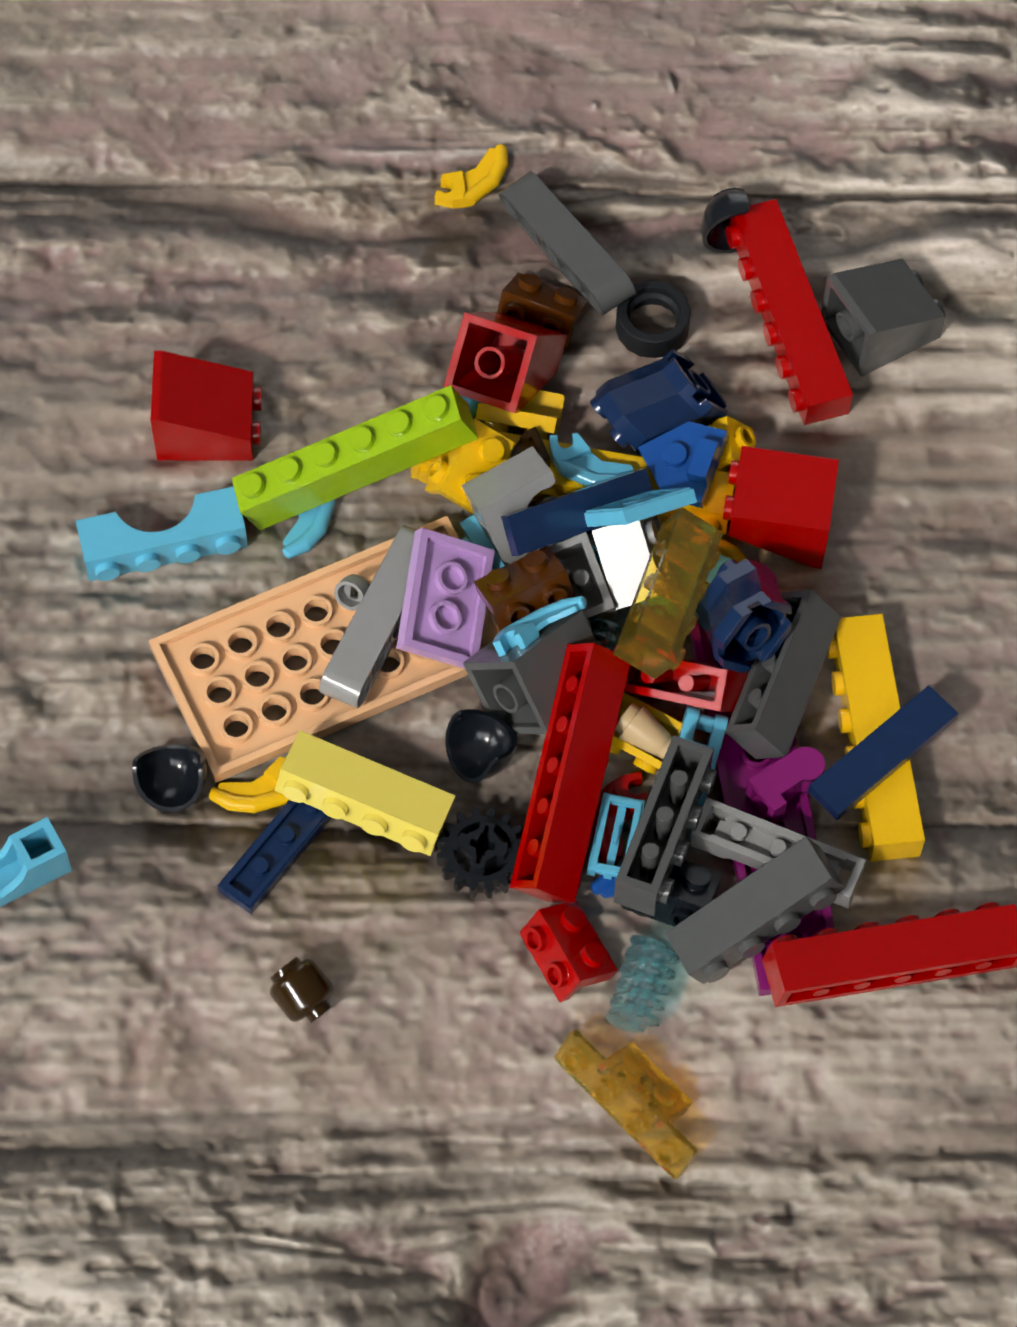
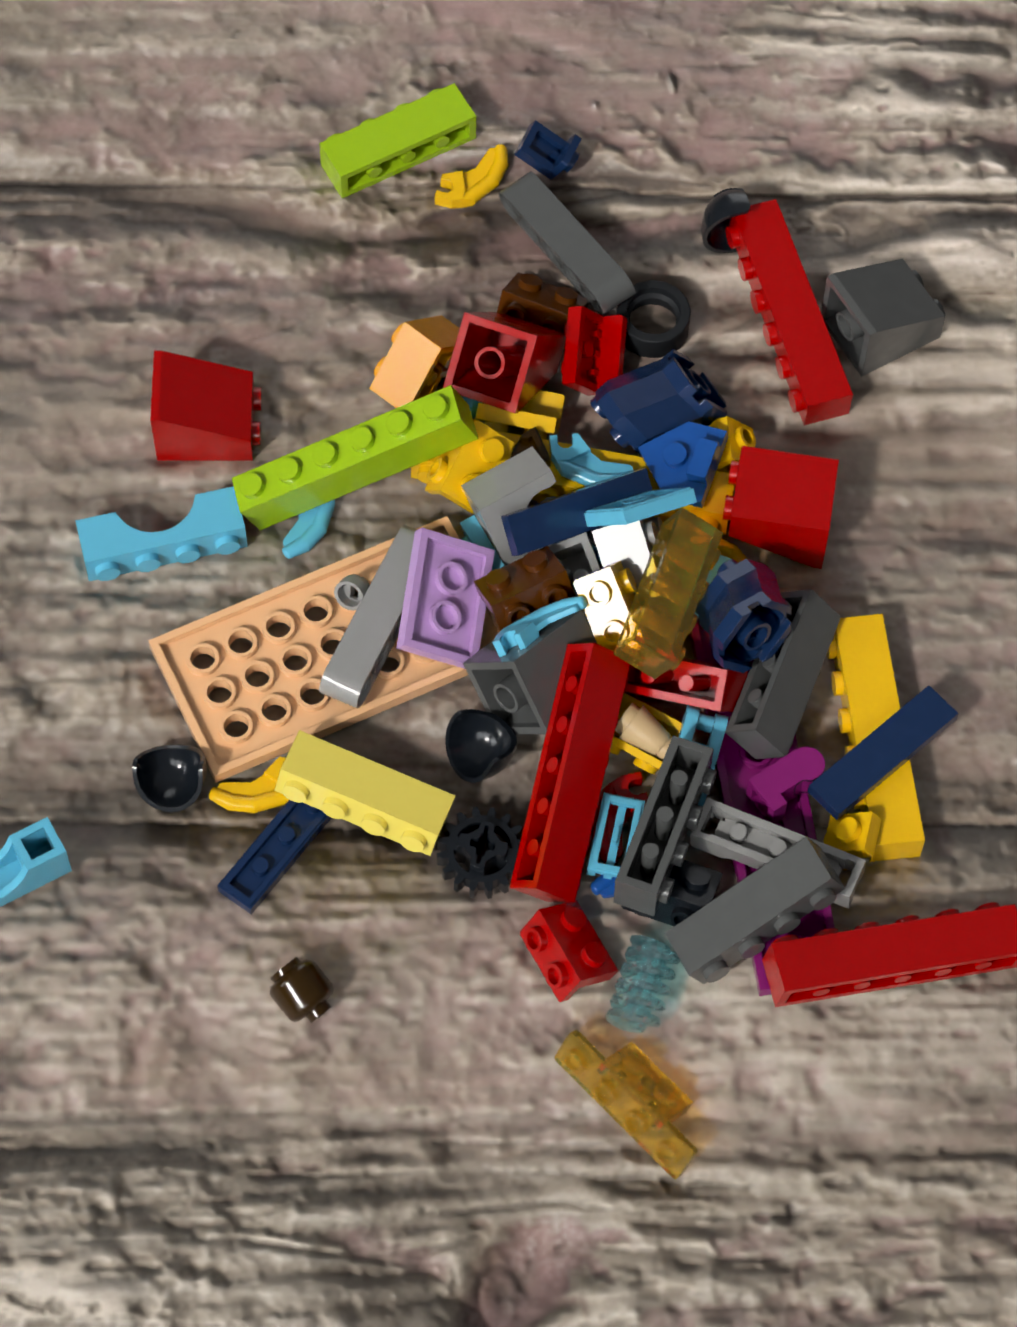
(397, 140): none -> lime brick
(415, 360): none -> light orange brick
(547, 151): none -> dark blue bracket
(592, 349): none -> red bracket
(608, 601): none -> bracket
(854, 833): none -> yellow bracket

